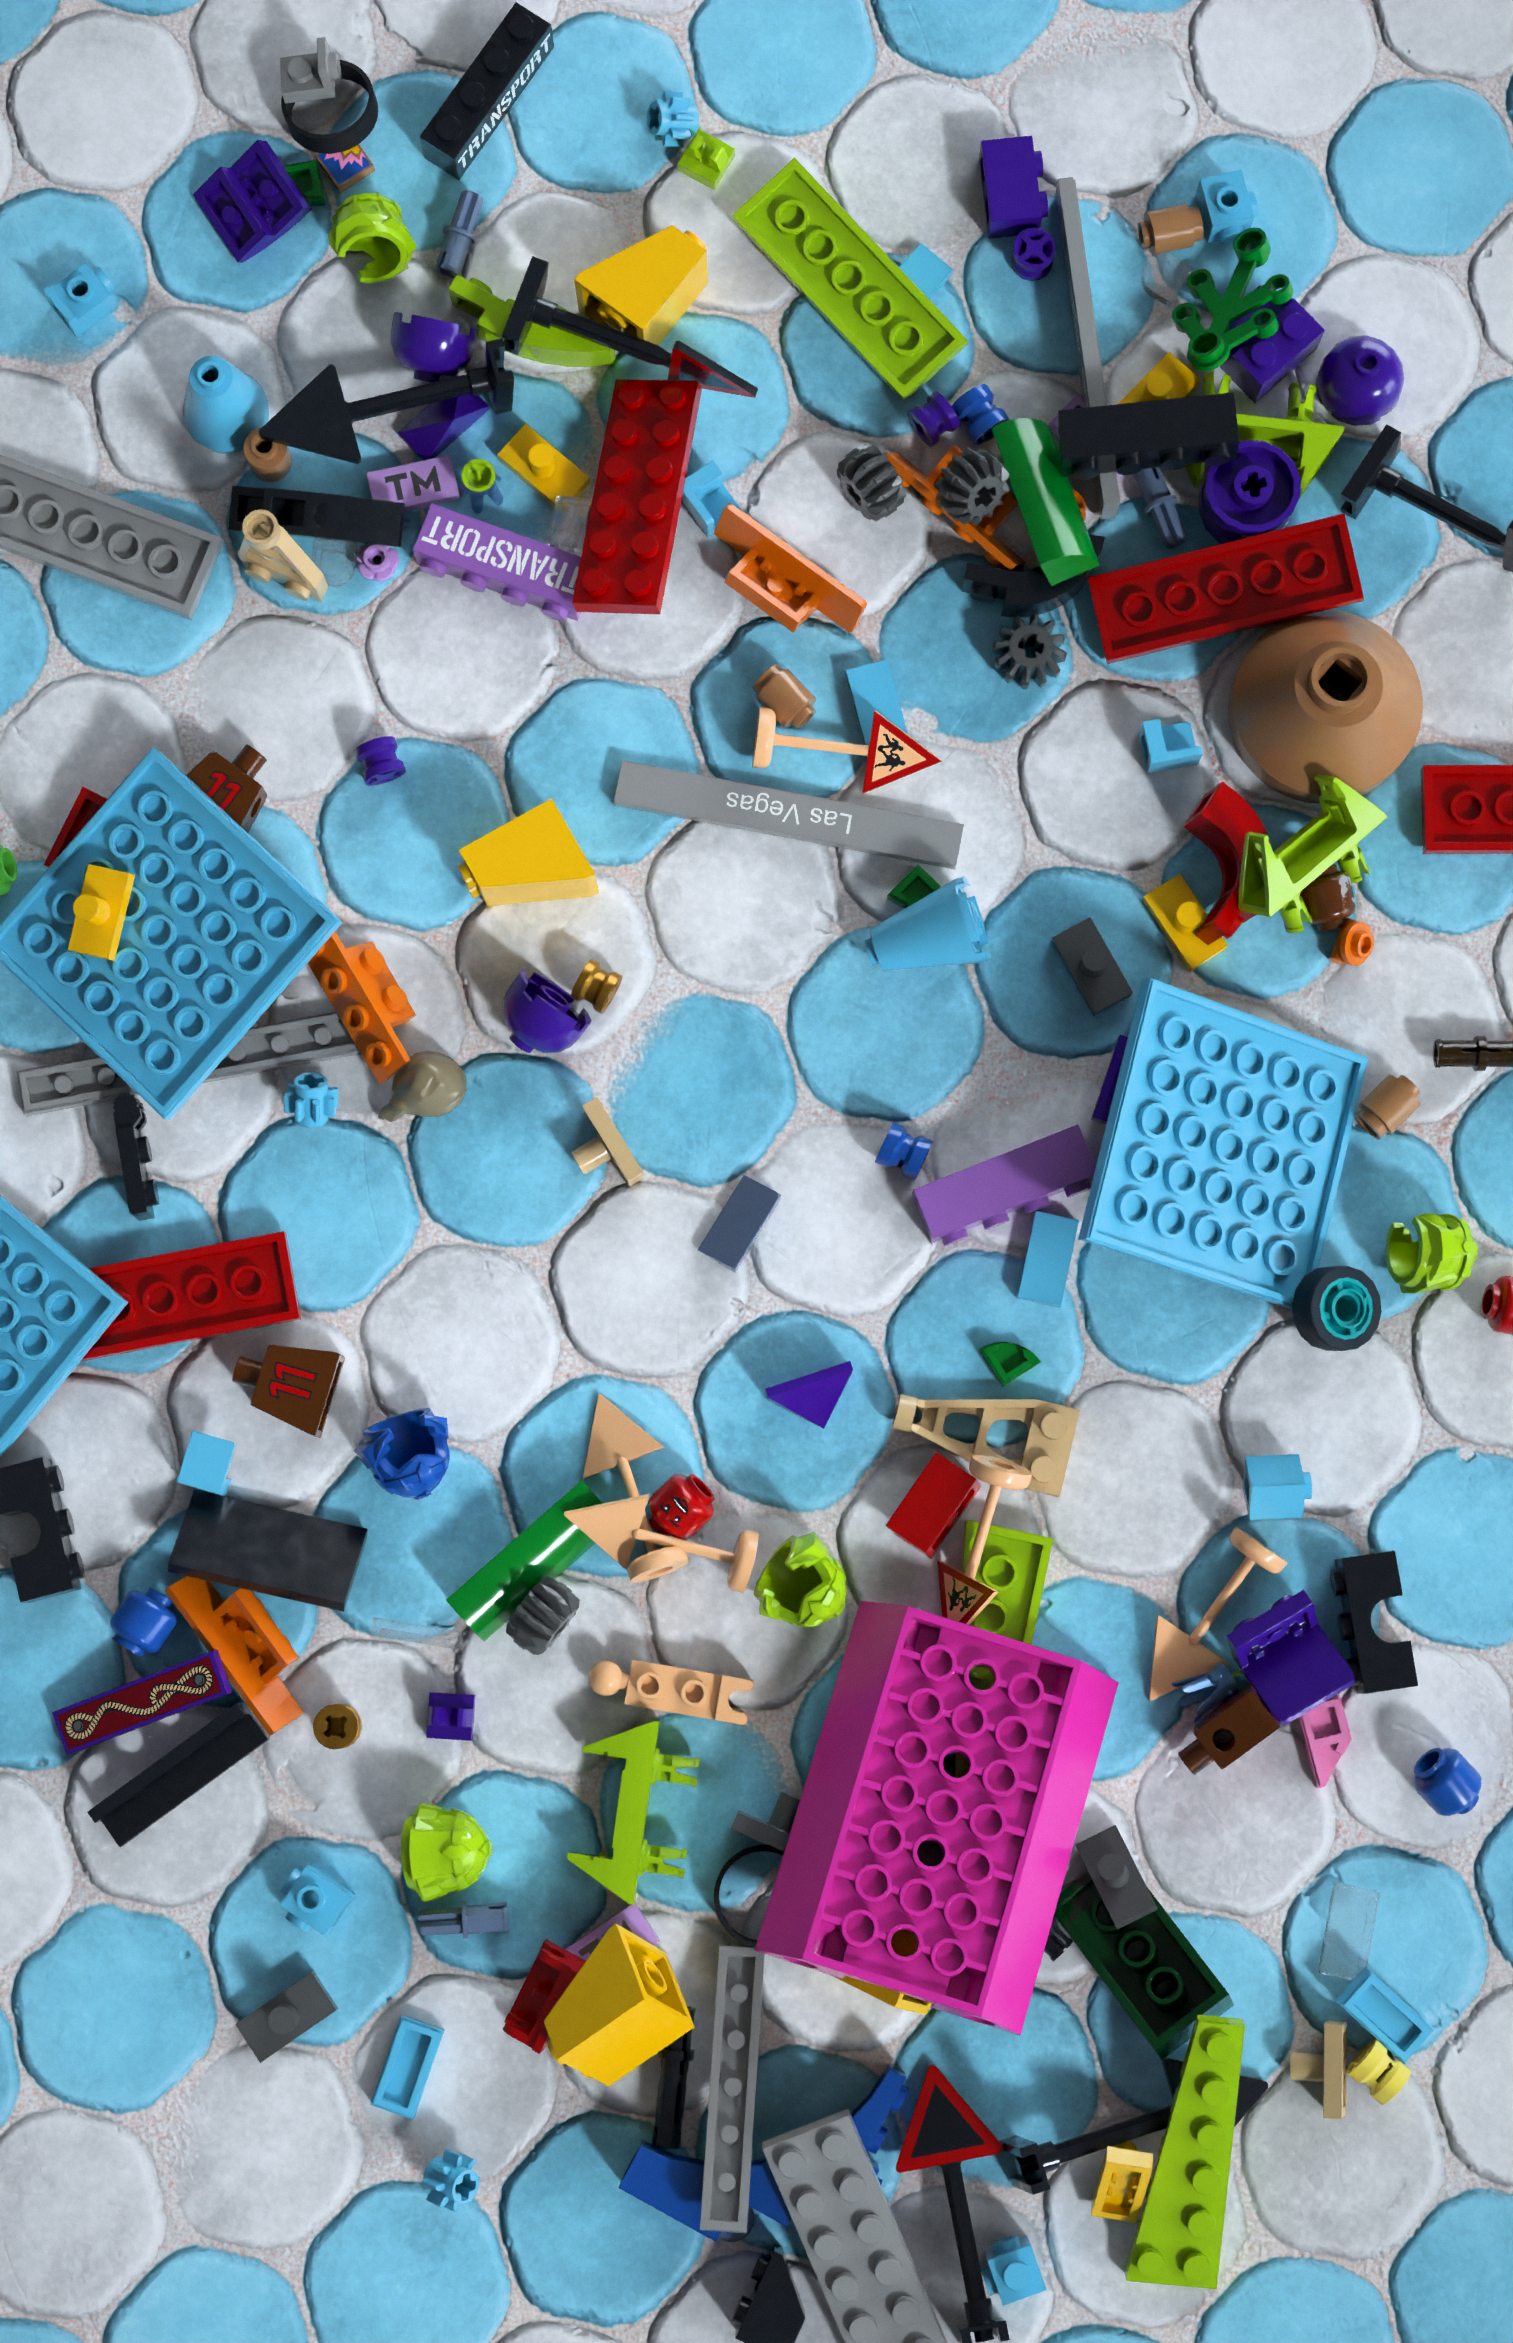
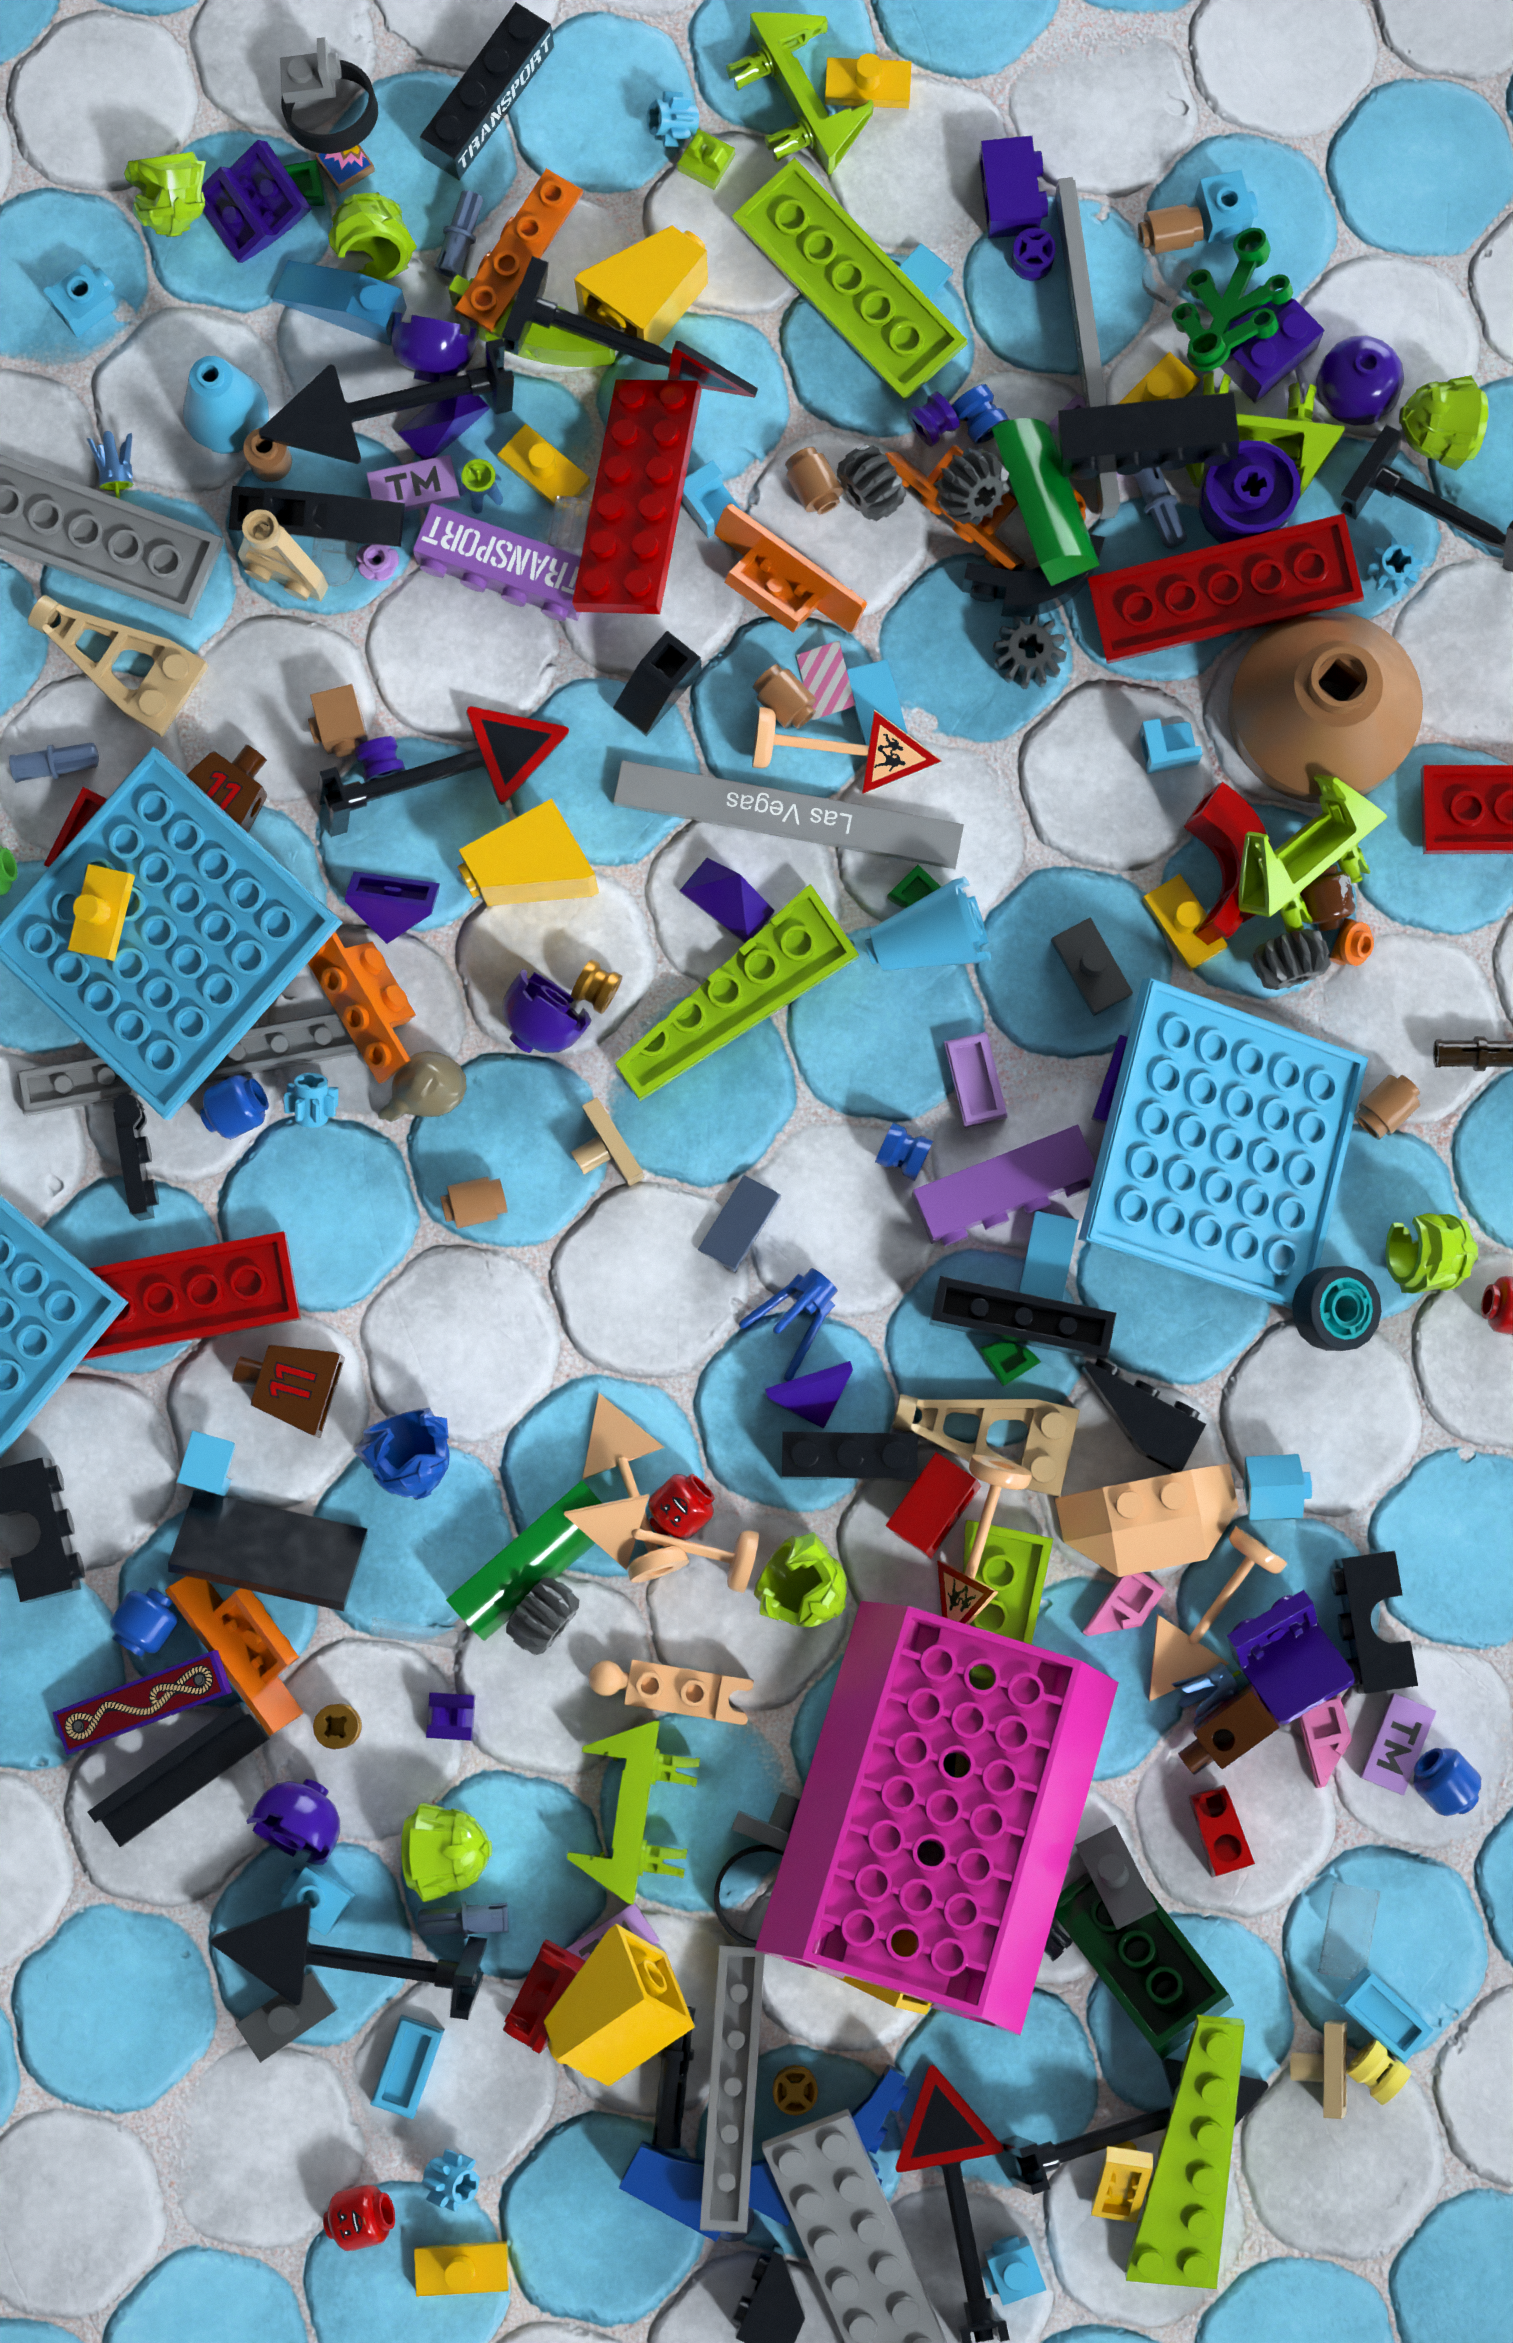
(53, 761): none -> sand blue axle
(114, 472): none -> flat silver piece
(165, 685): none -> tan plate
(169, 190): none -> lime helmet
(234, 1106): none -> blue head
(279, 1949): none -> black piece
(297, 1818): none -> dark purple cylinder
(338, 721): none -> medium nougat brick
(341, 298): none -> dark azure slope
(359, 2217): none -> red head
(390, 903): none -> dark purple slope
(461, 2268): none -> yellow tile
(474, 1202): none -> medium nougat brick
(507, 748): none -> black piece
(521, 238): none -> orange bracket
(658, 683): none -> black slope
(727, 899): none -> dark purple slope
(766, 974): none -> lime wing
(776, 39): none -> lime hose
(790, 2096): none -> pearl gold wheel
(811, 1294): none -> blue plant
(813, 481): none -> medium nougat brick
(826, 678): none -> sticker
(849, 1456): none -> black arch
(859, 80): none -> yellow tile
(975, 1079): none -> lavender tile
(1022, 1318): none -> black brick
(1125, 1605): none -> bright pink tile
(1150, 1520): none -> light nougat wedge
(1151, 1425): none -> black slope
(1220, 1831): none -> red leg
(1291, 959): none -> dark grey gear
(1397, 1744): none -> lavender tile
(1402, 558): none -> medium azure gear
(1446, 420): none -> lime helmet

